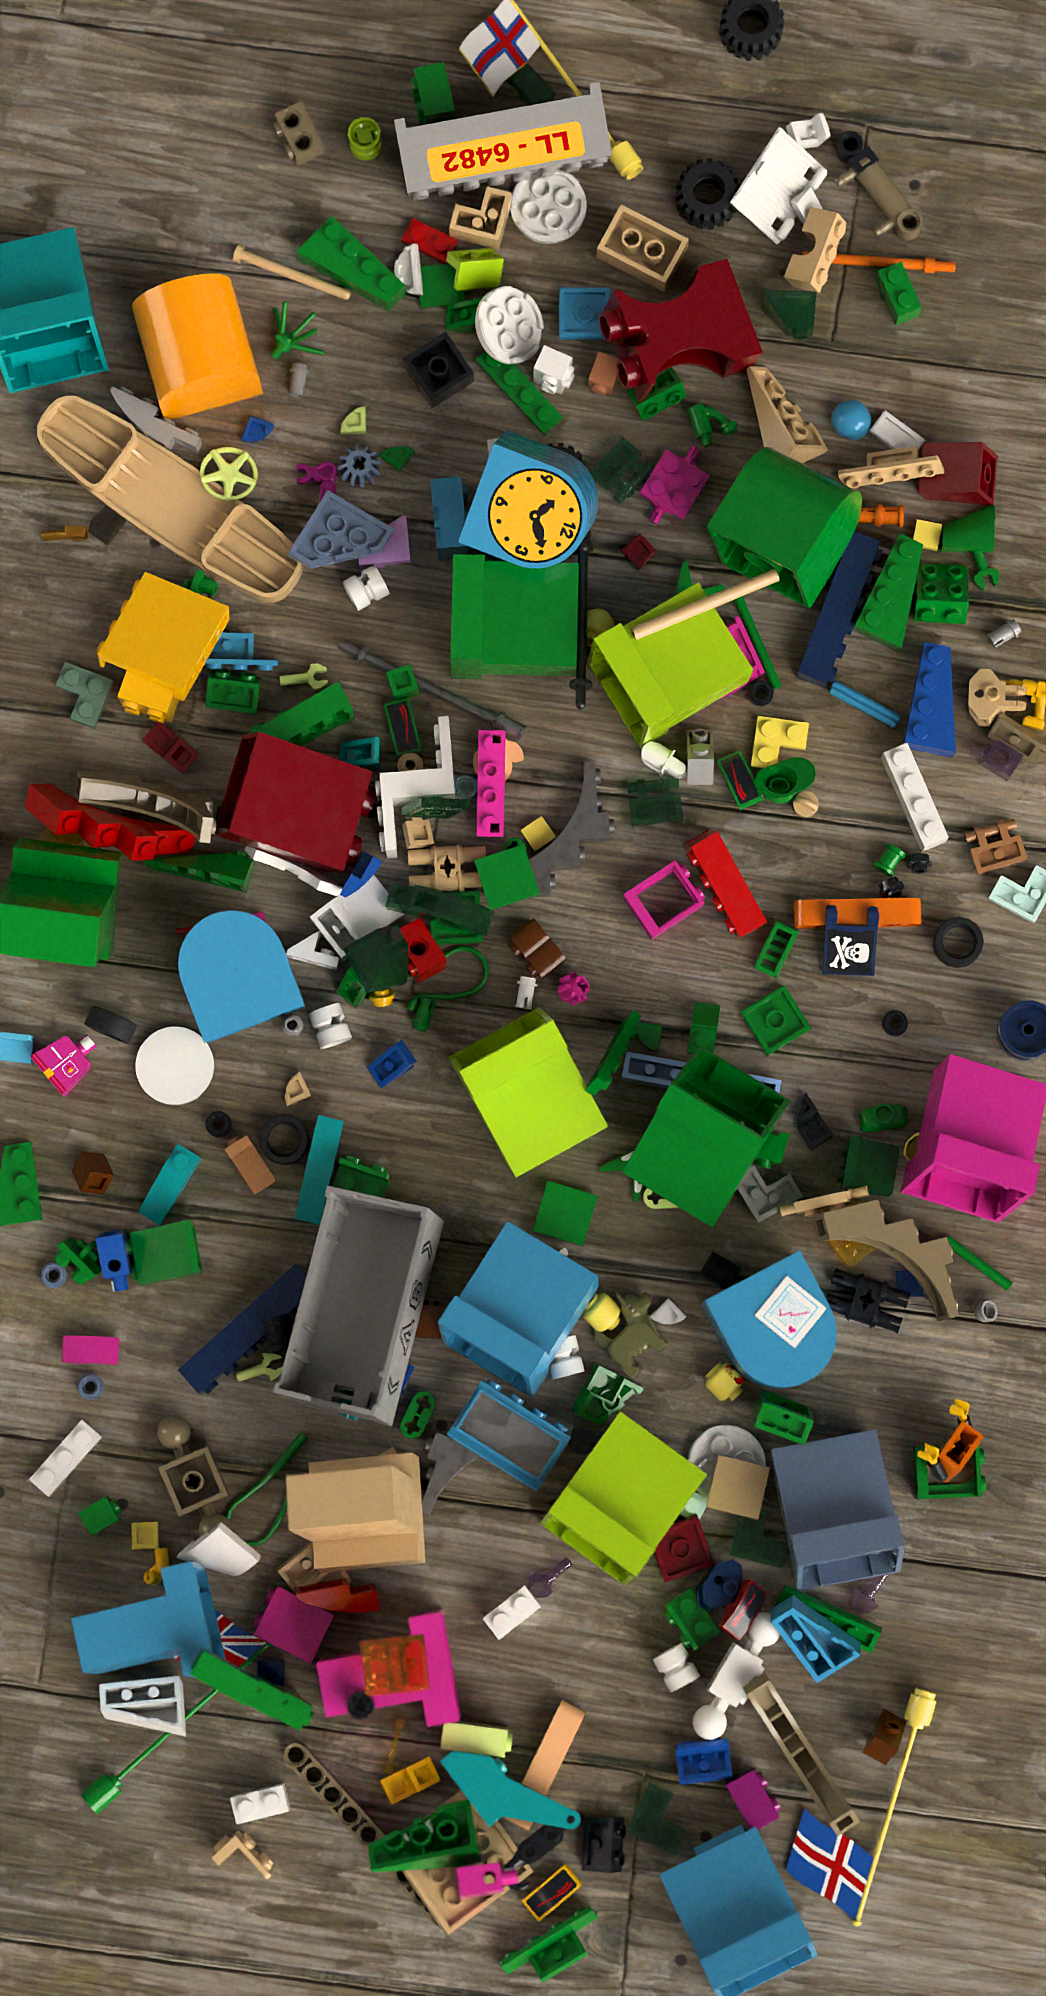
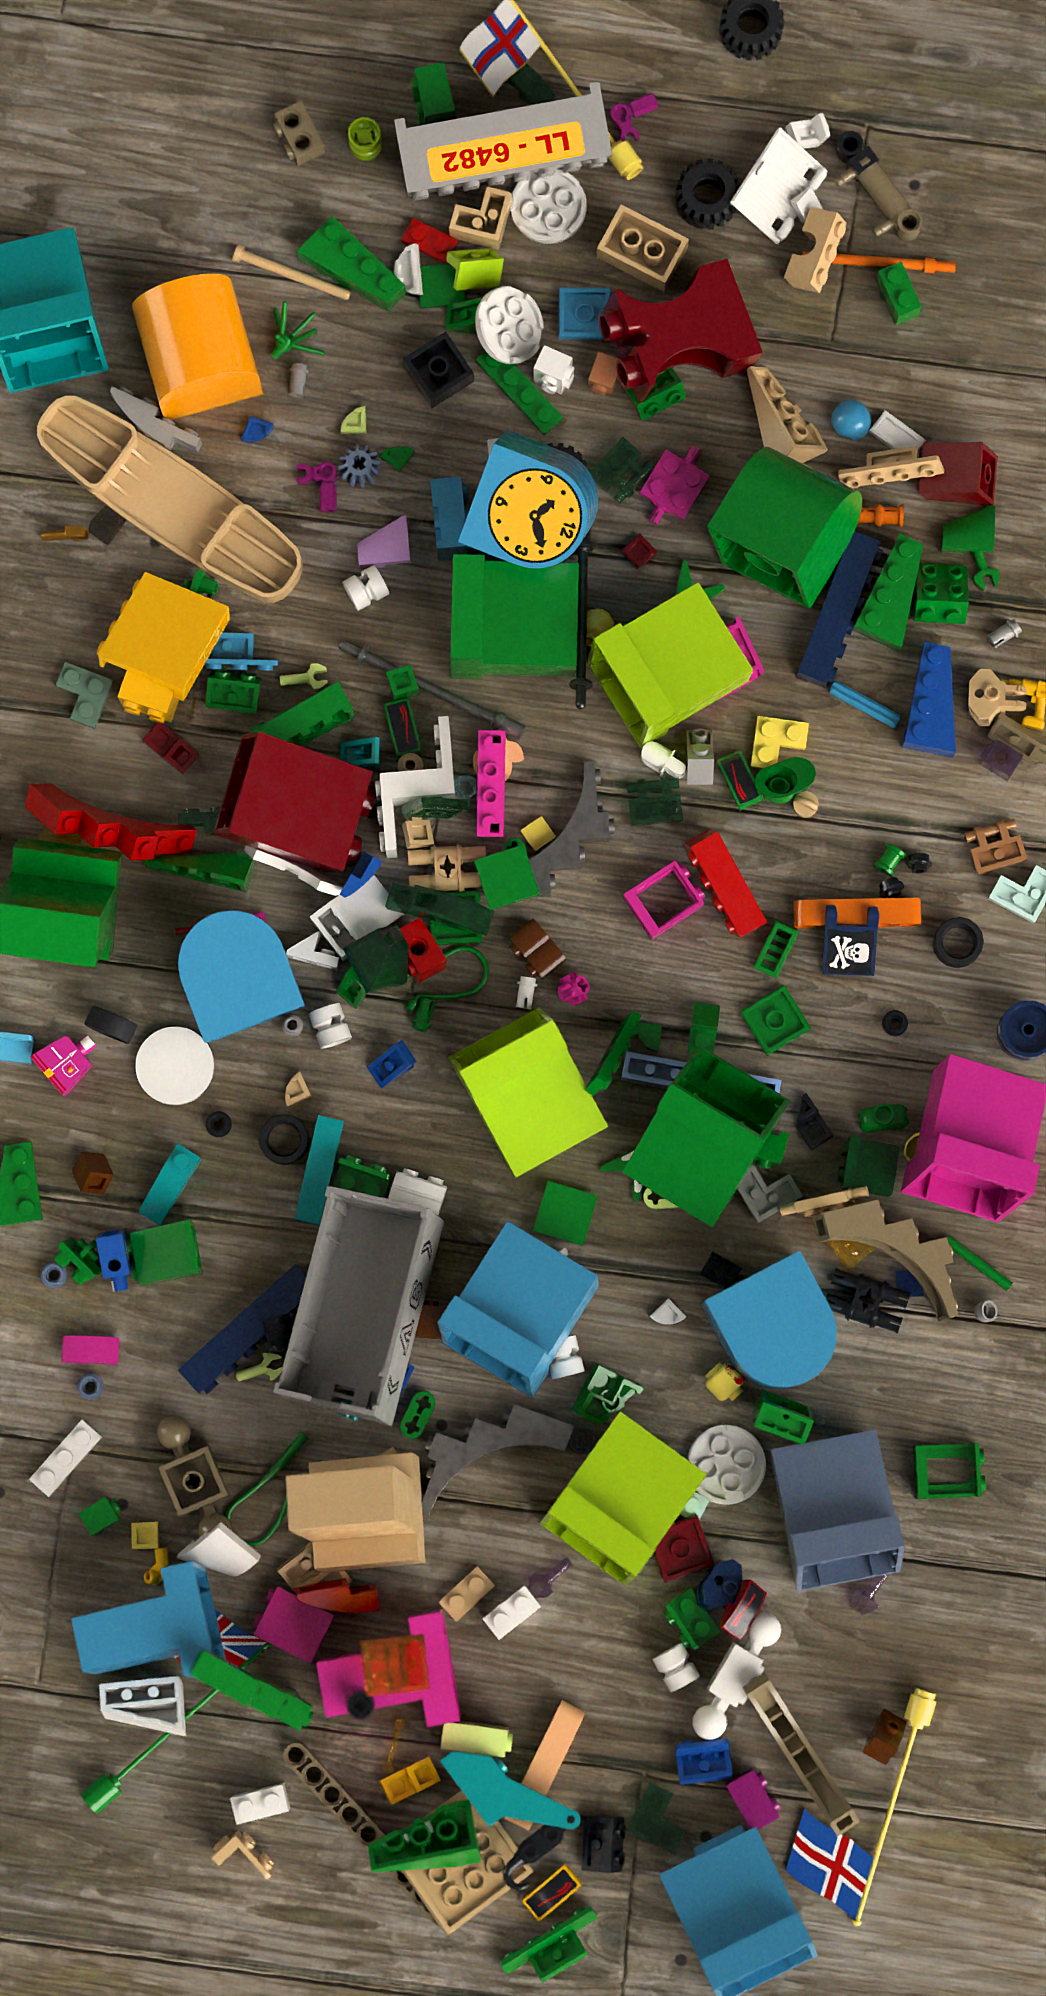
(127, 791): dark tan arch -> none
(228, 473): yellowish green wheel -> none
(249, 1164): medium nougat bracket -> none
(272, 1671): tile -> none
(339, 534): sand blue plate -> none
(382, 997): yellow plate -> none
(417, 1191): none -> white brick
(466, 1593): none -> tan plate
(471, 1882): dark pink torso -> none
(509, 1434): window -> none
(602, 1312): light yellow head -> none
(622, 114): none -> magenta bar
(635, 1337): olive animal -> none
(701, 426): green plant -> none
(705, 604): tan piece -> none
(738, 1487): tan tile -> none
(752, 1546): clear green plate -> none
(757, 643): green bar -> none
(760, 685): black plate -> none
(790, 1311): white sticker -> none
(791, 311): clear green slope -> none
(813, 1638): dark azure wedge -> none
(862, 1630): green plate -> none
(914, 797): white brick -> none
(927, 534): light yellow tile -> none
(956, 1448): torso -> none

